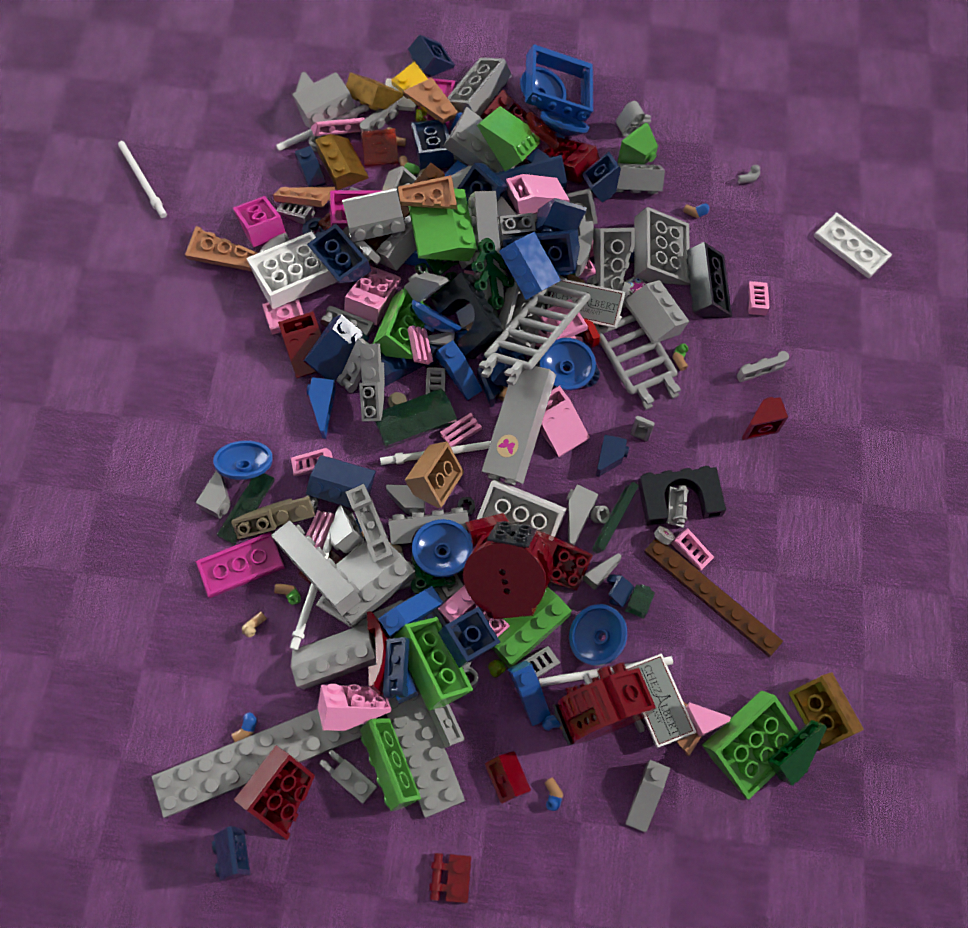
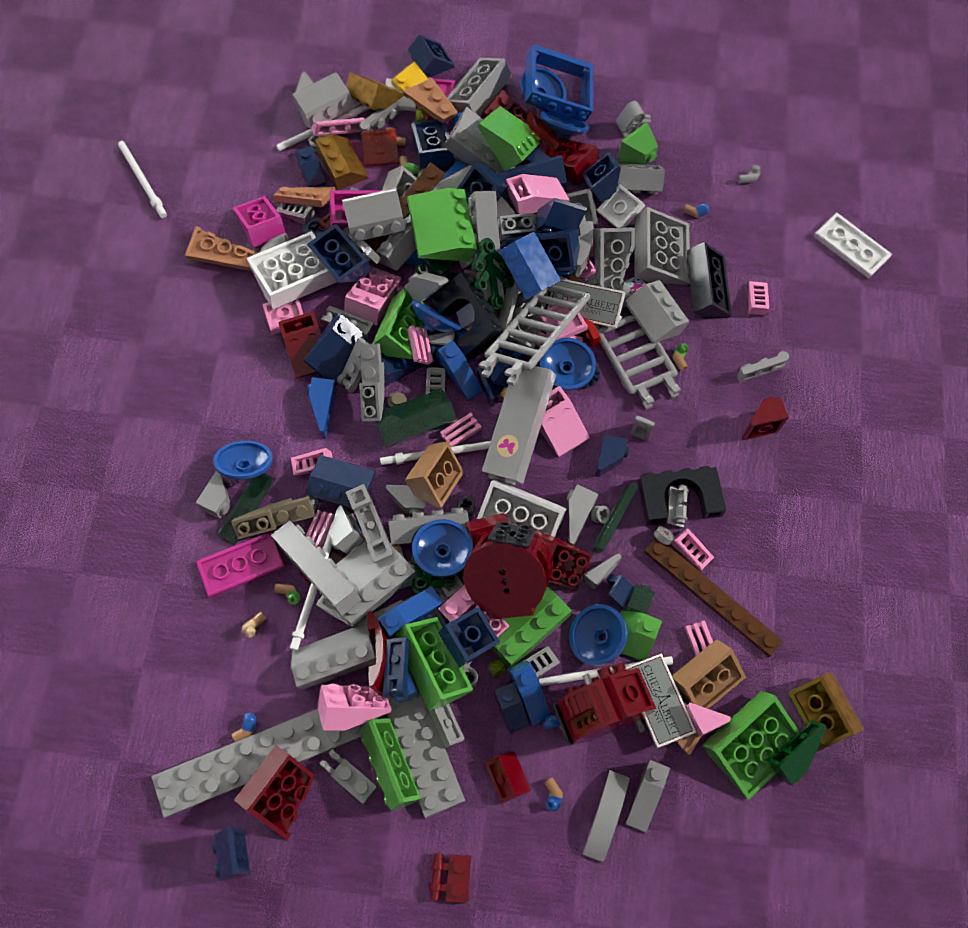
(429, 193): nougat wing -> none
(511, 707): none -> dark blue slope
(606, 816): none -> light grey slope
(621, 208): none -> white tile
(640, 634): none -> bright green slope
(689, 628): none -> bright pink tile
(709, 675): none -> medium nougat slope

